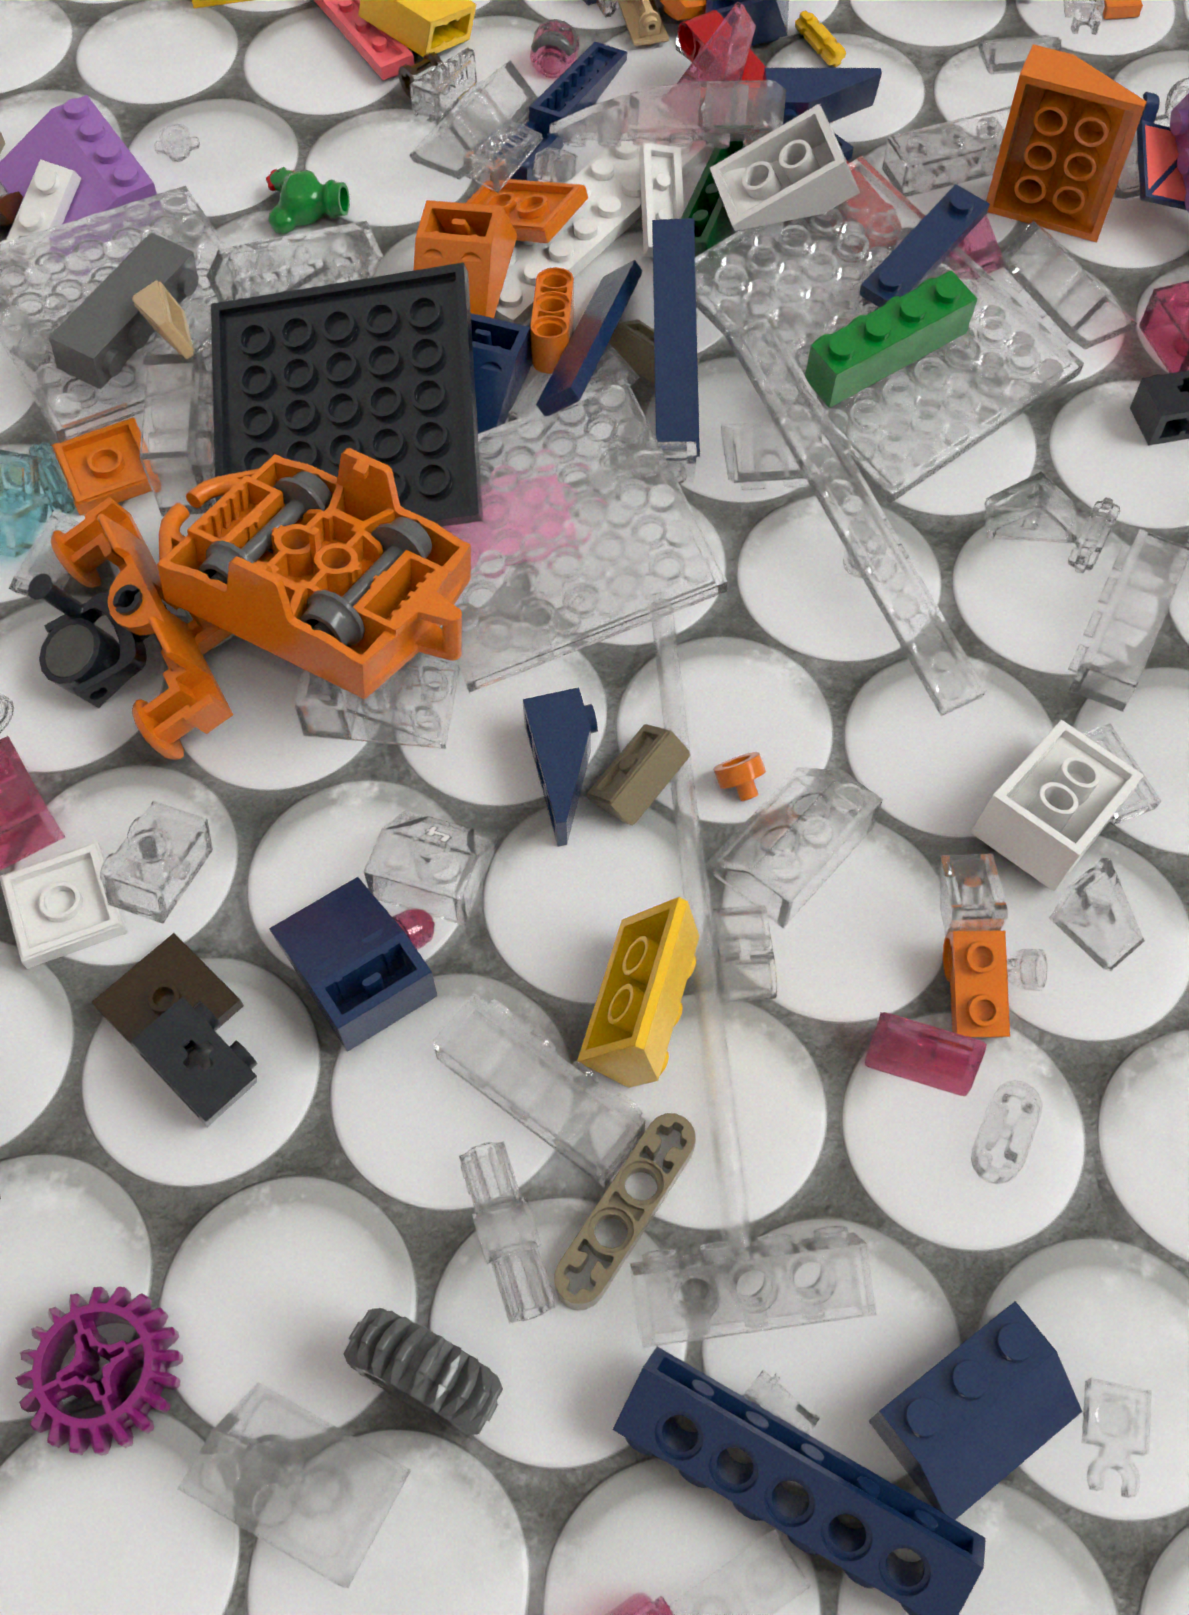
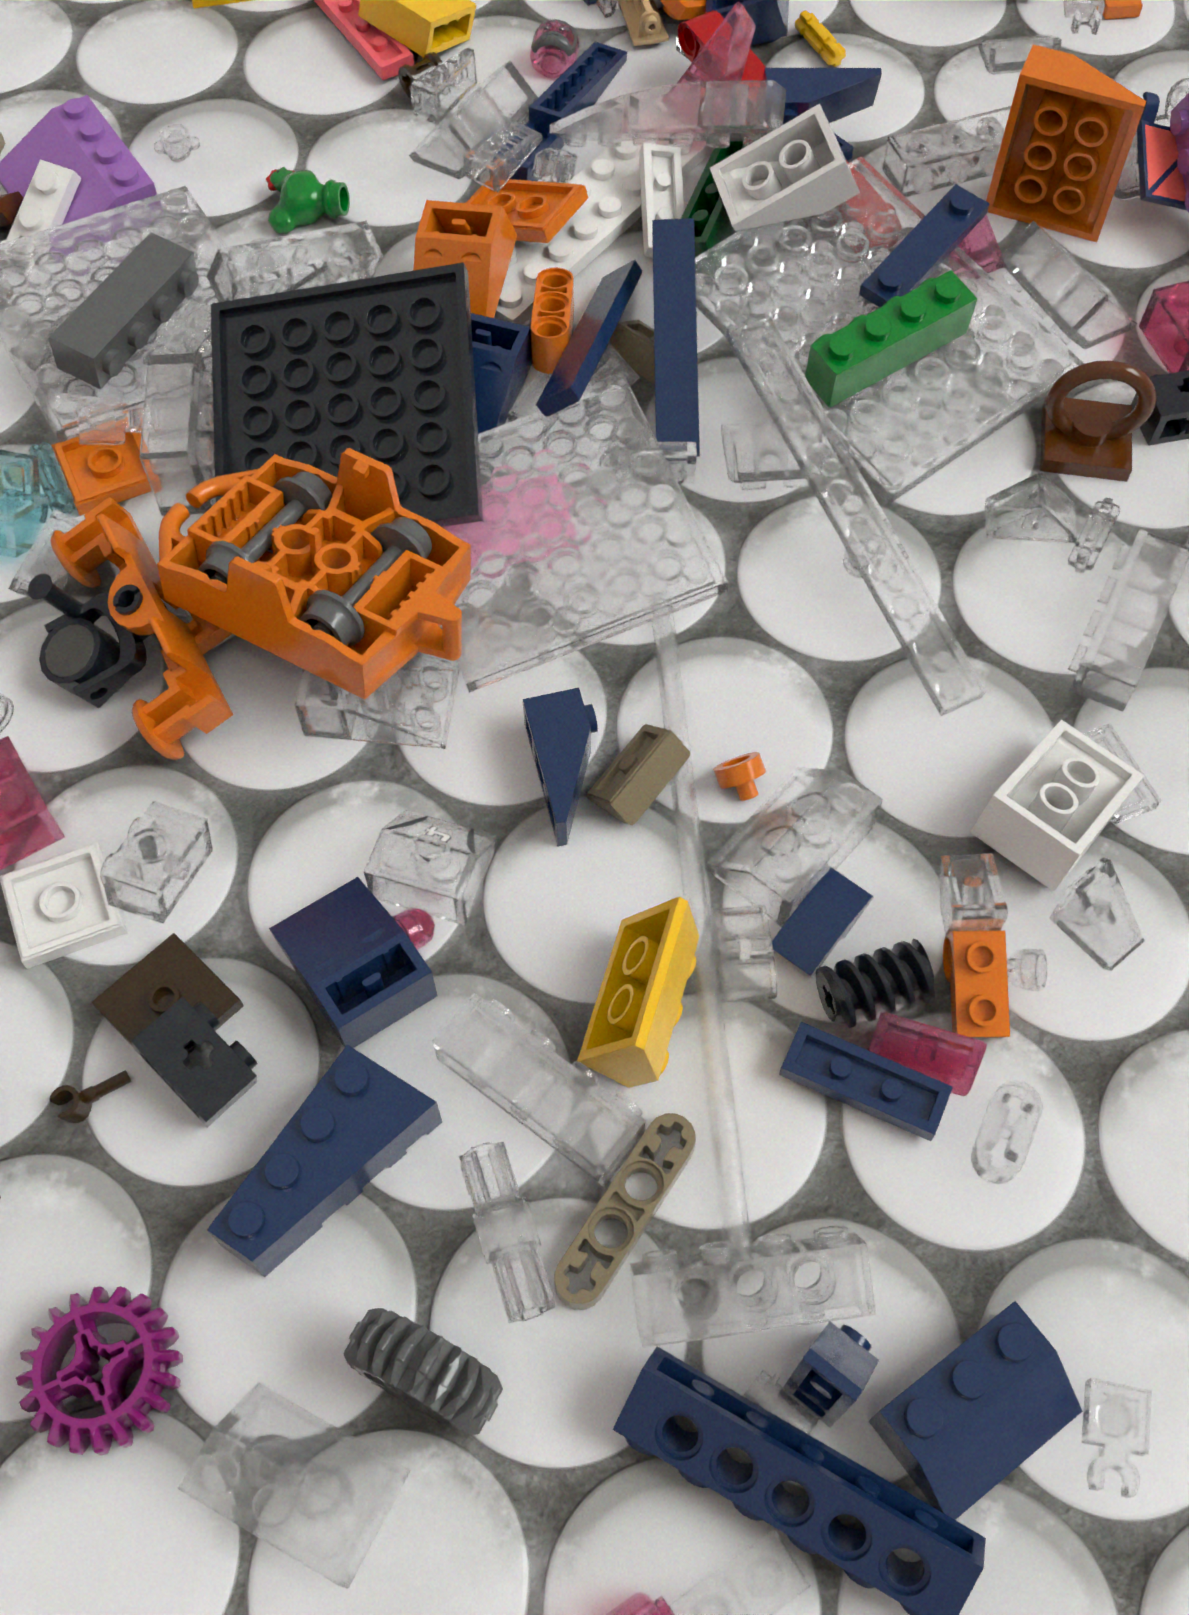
(83, 1099): none -> dark brown hand
(104, 421): none -> clear plate
(165, 316): tan slope -> none
(322, 1159): none -> dark blue wedge
(821, 921): none -> dark blue slope
(833, 1372): none -> dark blue slope
(866, 1081): none -> dark blue plate
(876, 981): none -> black piece
(1093, 435): none -> reddish brown tile

